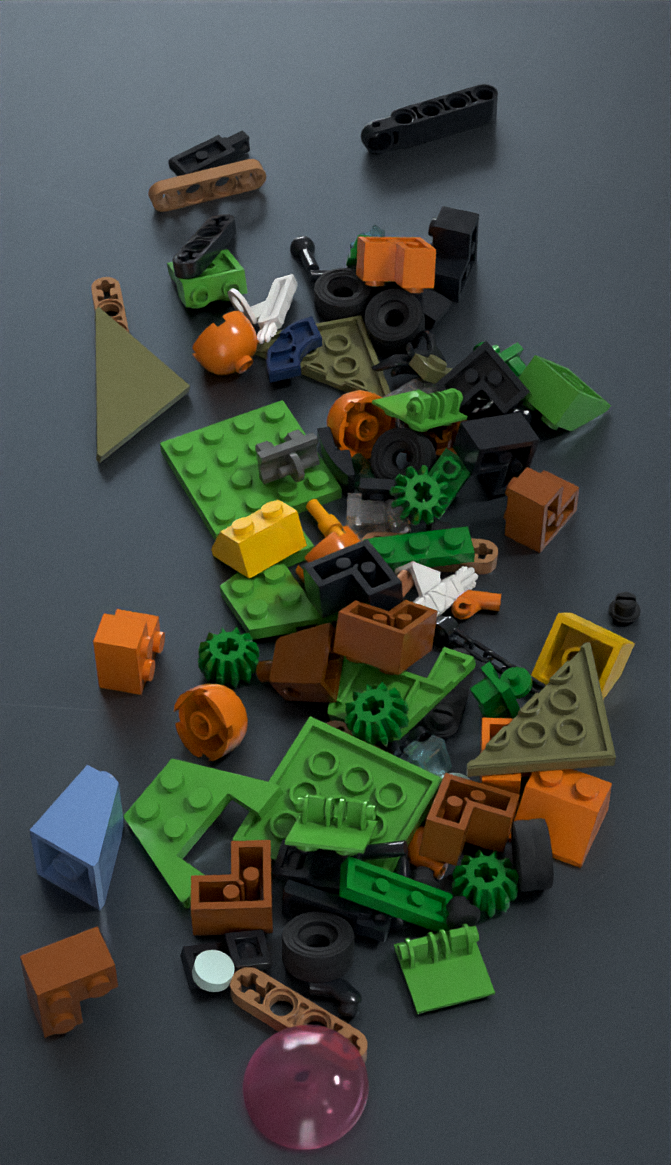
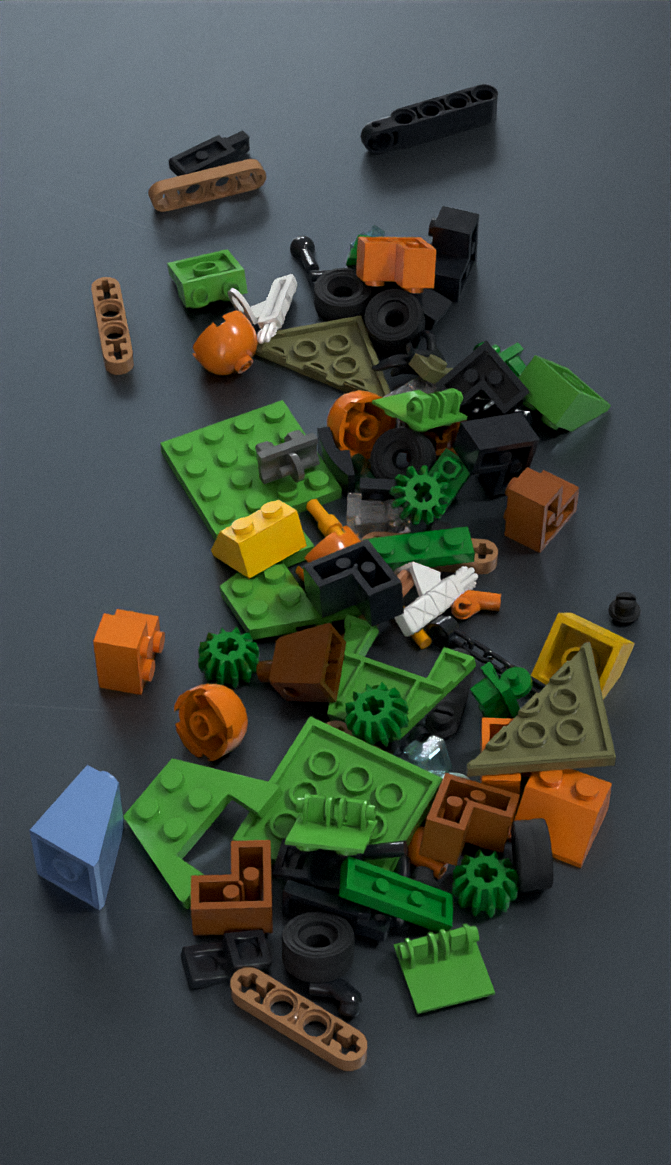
(65, 975): dark orange brick -> none
(129, 385): olive tile -> none
(204, 246): black beam -> none
(213, 970): light aqua tile -> none
(288, 350): dark blue tile -> none
(308, 1111): clear pink dish -> none
(385, 638): dark orange brick -> none
(461, 912): black piece -> none

